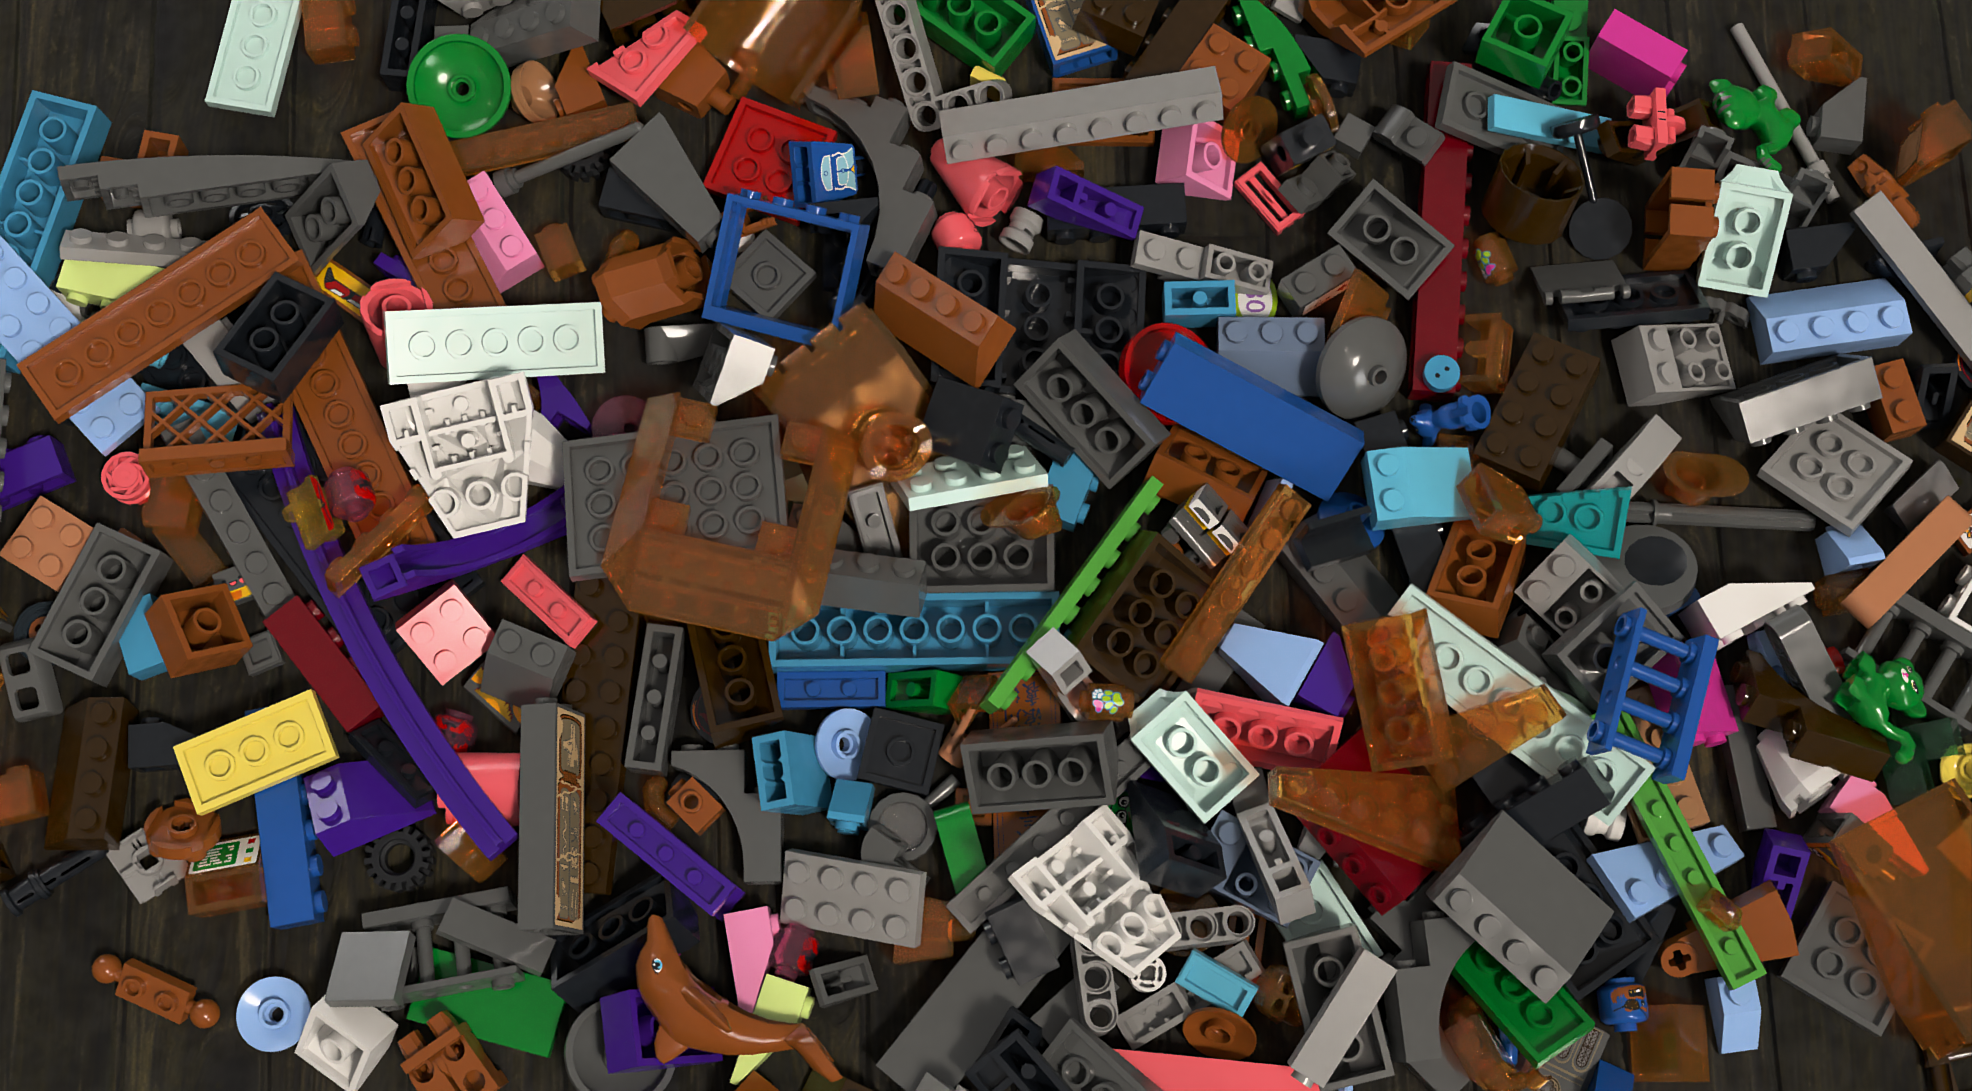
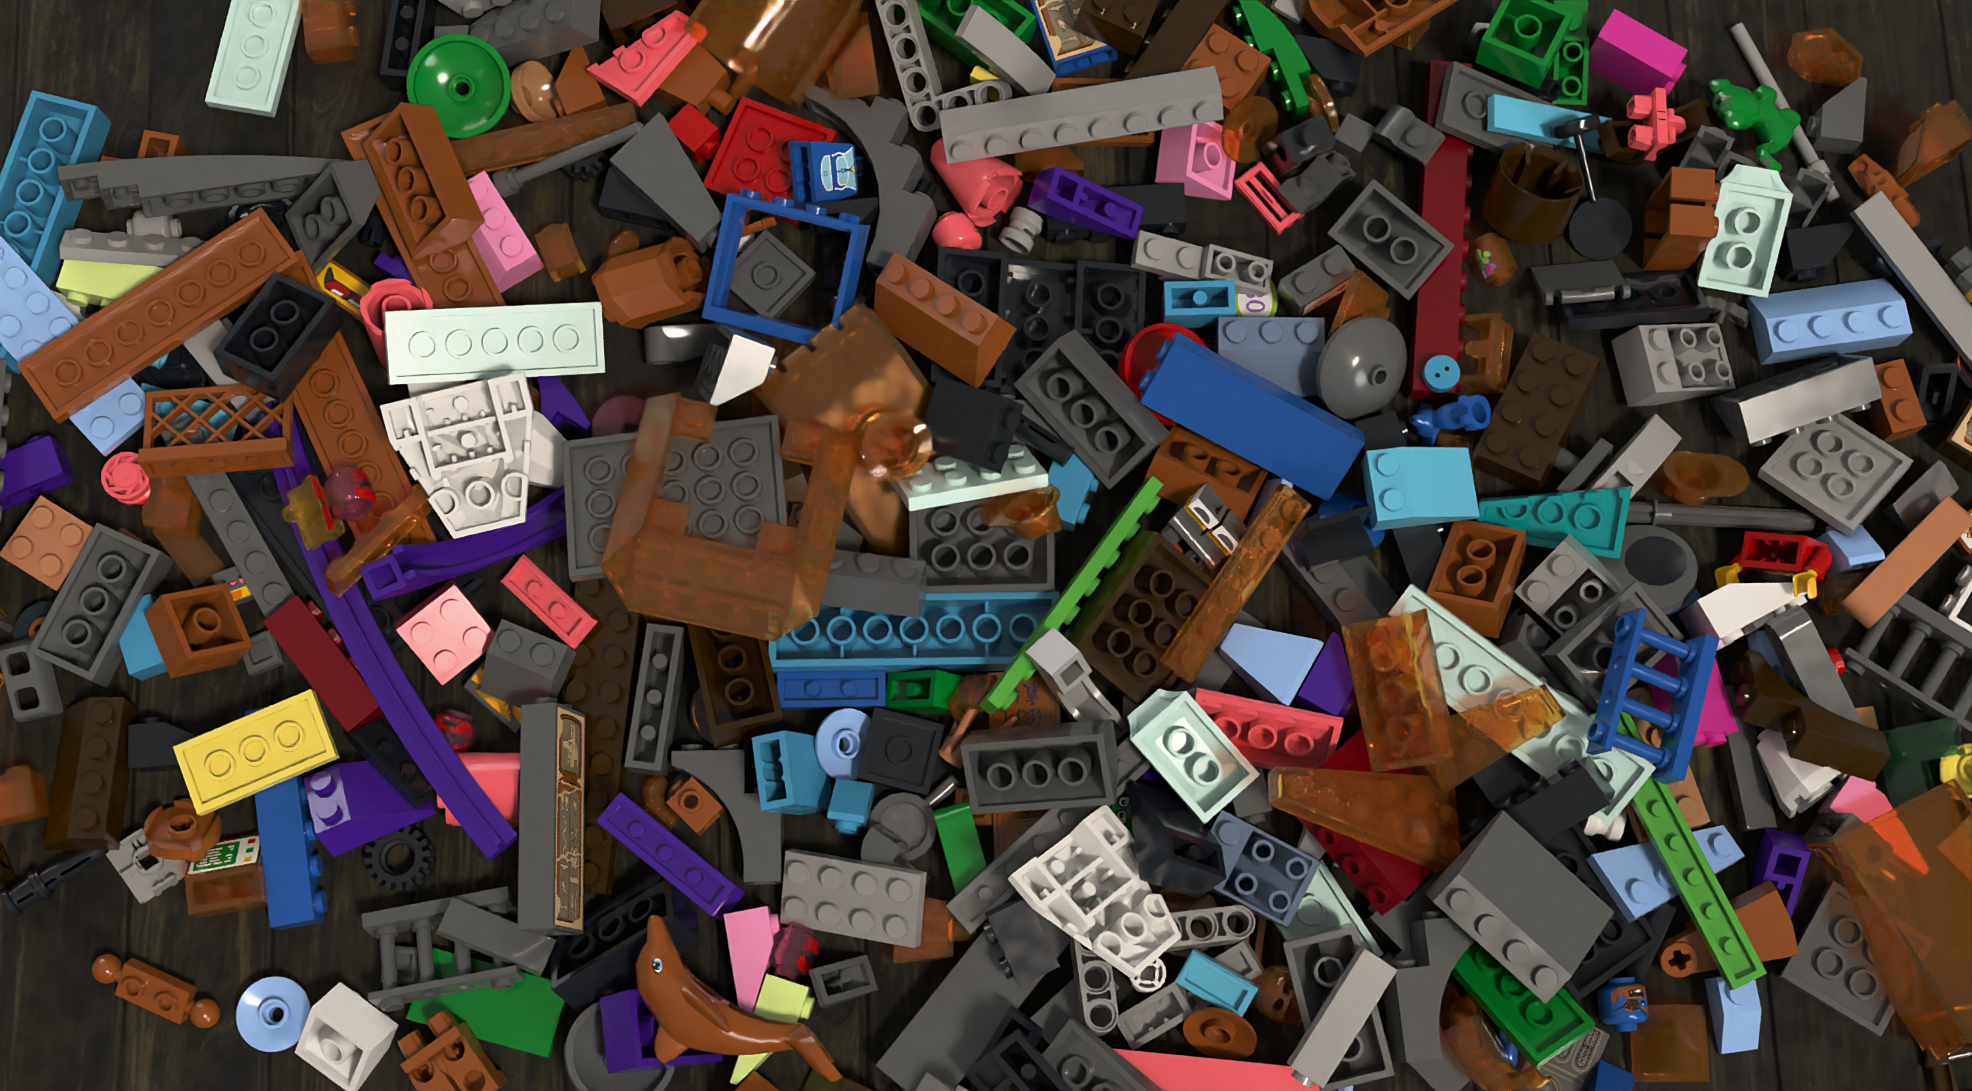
(370, 969): tile -> none
(466, 854): clear orange slope -> none
(695, 133): none -> red brick
(874, 520): dark grey tile -> none
(1004, 52): none -> light grey slope
(1106, 702): clear orange brick -> none
(1277, 863): light grey slope -> none
(1498, 505): clear orange torso -> none
(1720, 910): clear orange slope -> none
(1783, 556): none -> red torso
(1870, 693): green animal -> none

